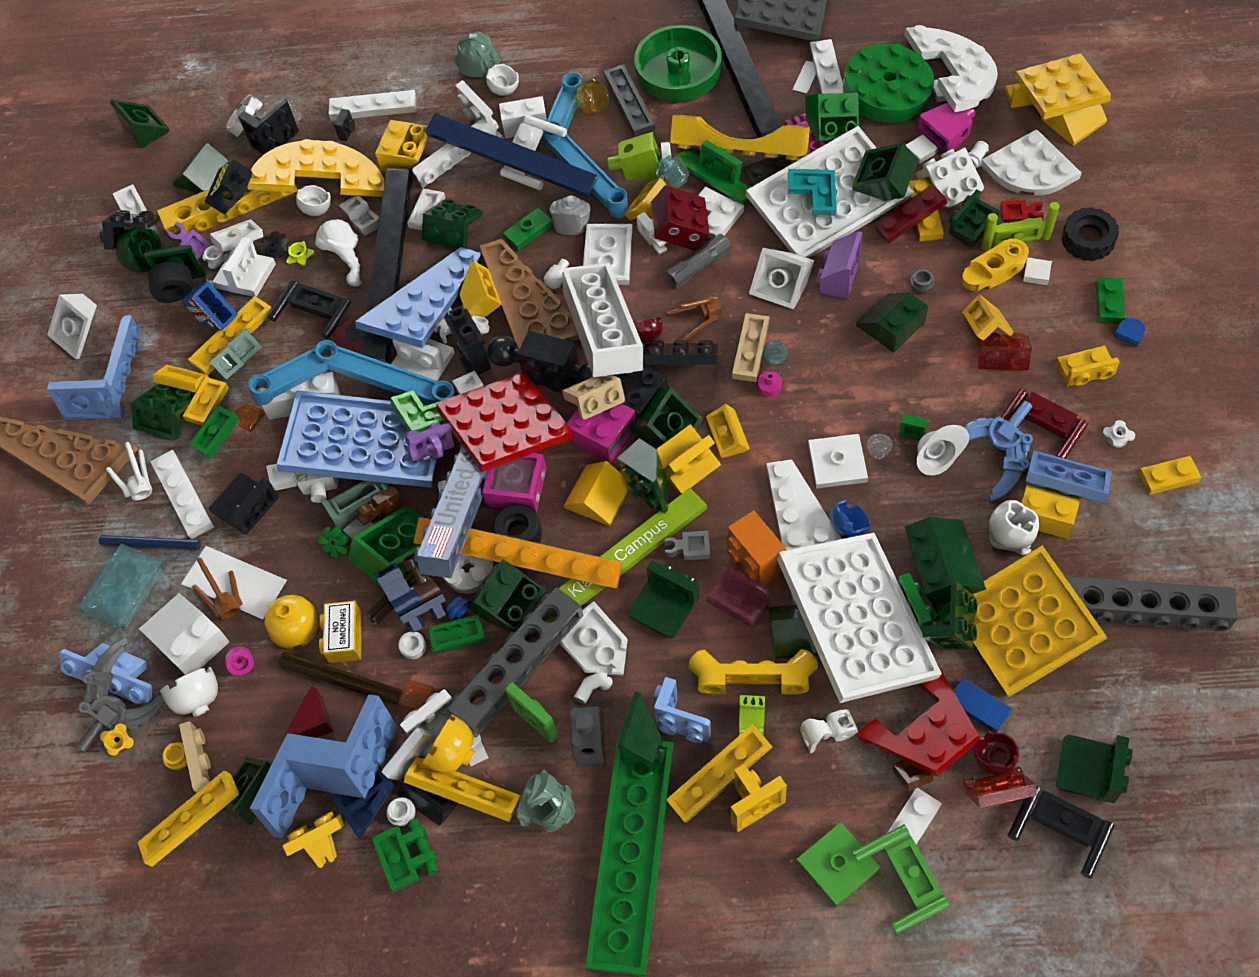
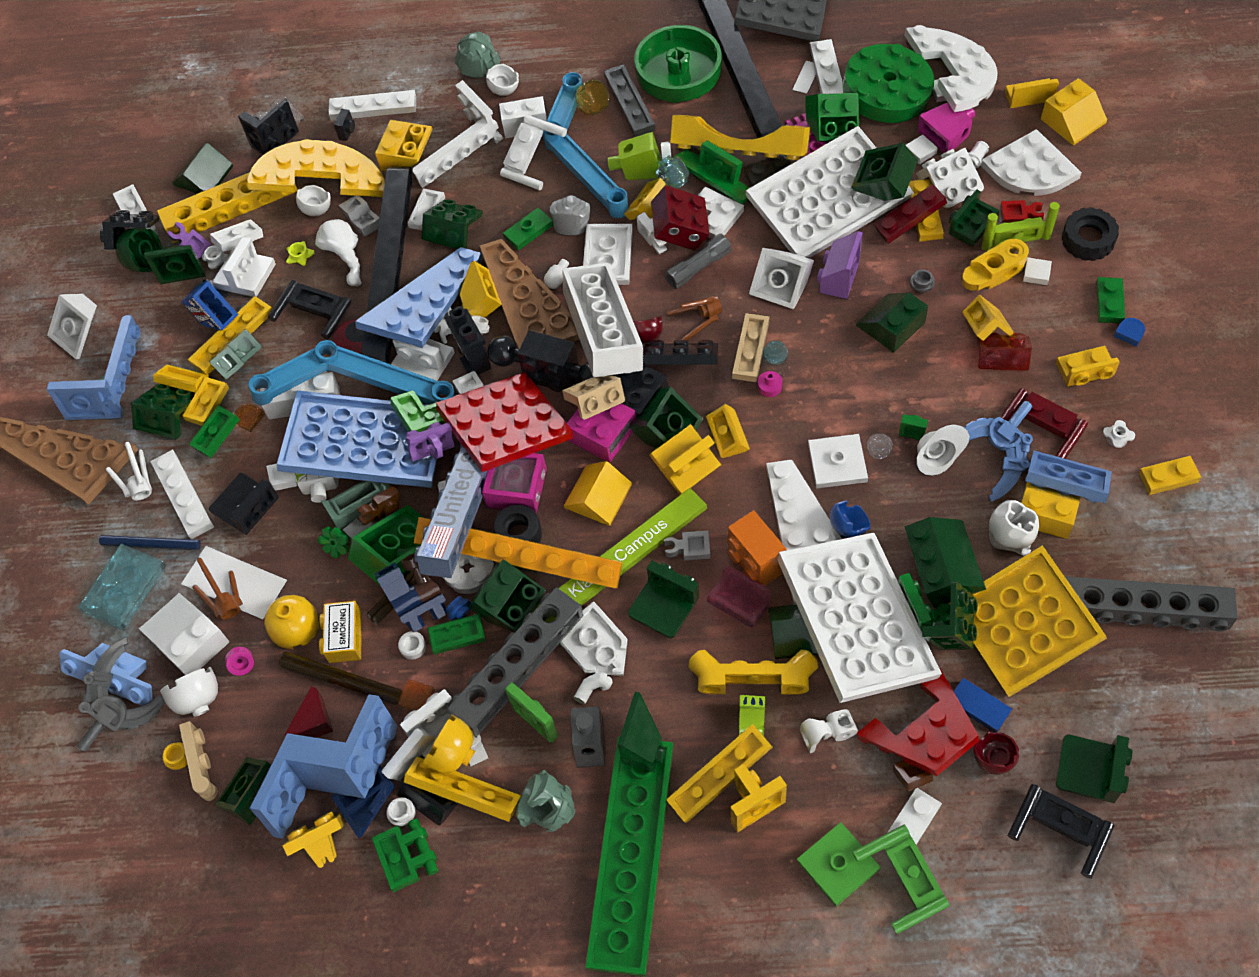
(111, 745): yellow plate -> none
(140, 121): dark green slope -> none
(170, 282): black tyre -> none
(188, 818): yellow plate -> none
(231, 178): black torso -> none
(250, 105): white plate -> none
(274, 245): black piece -> none
(511, 155): dark blue tile -> none
(645, 474): dark green slope -> none
(677, 721): light blue bracket -> none
(818, 184): teal plate -> none
(999, 788): clear red plate -> none
(1062, 86): yellow plate -> none

